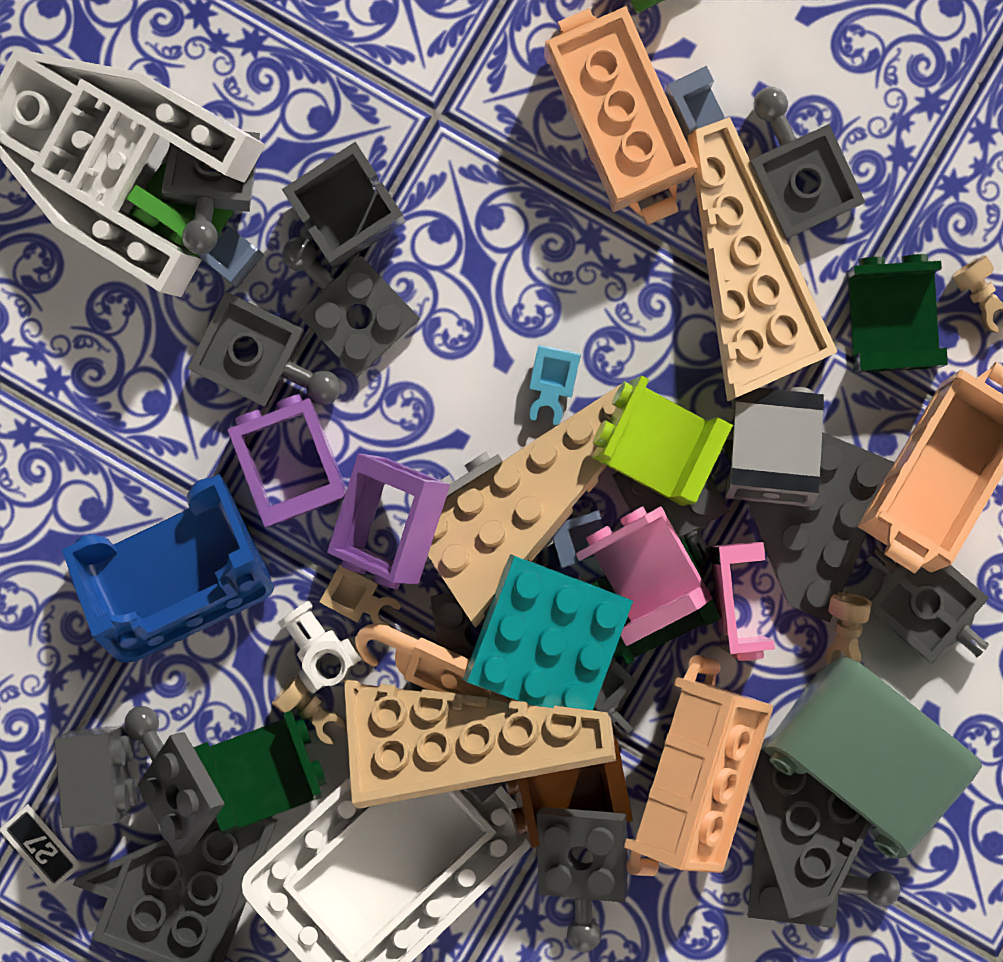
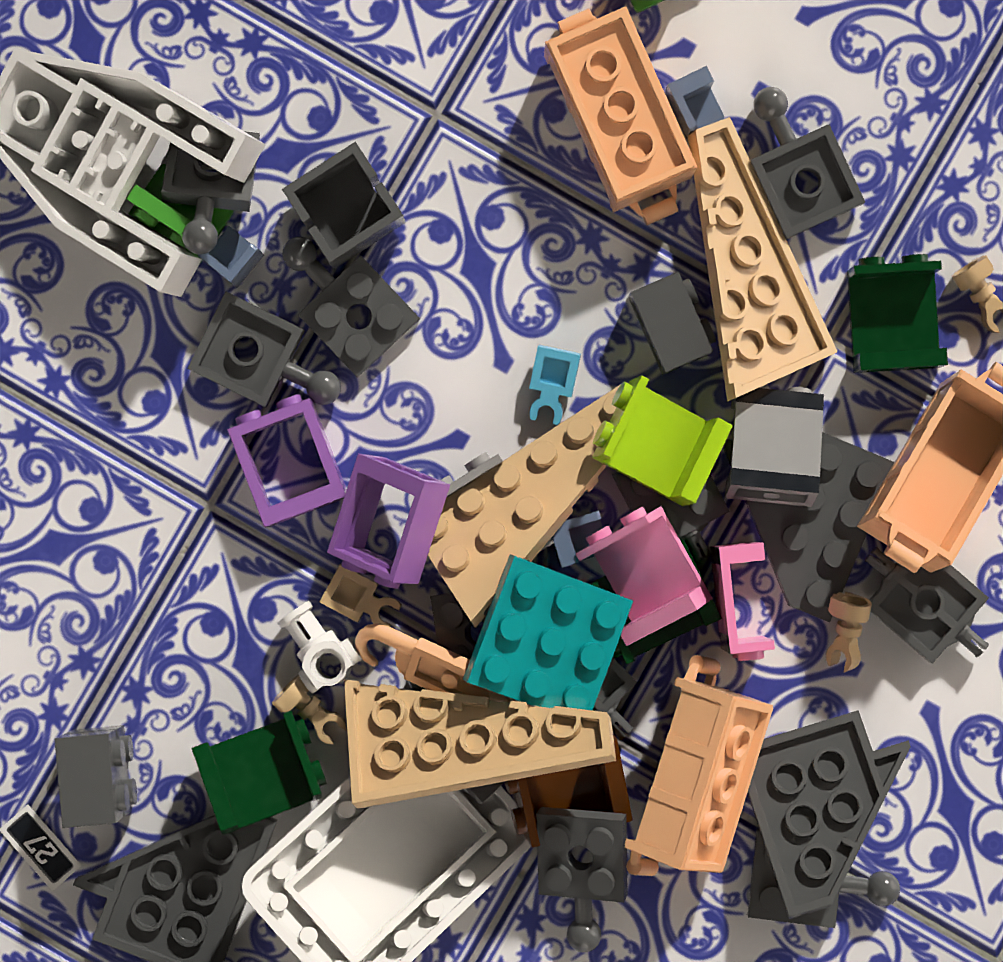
(169, 575): blue windscreen -> none
(174, 783): dark grey plate -> none
(672, 322): none -> dark grey brick
(873, 754): sand green windscreen -> none

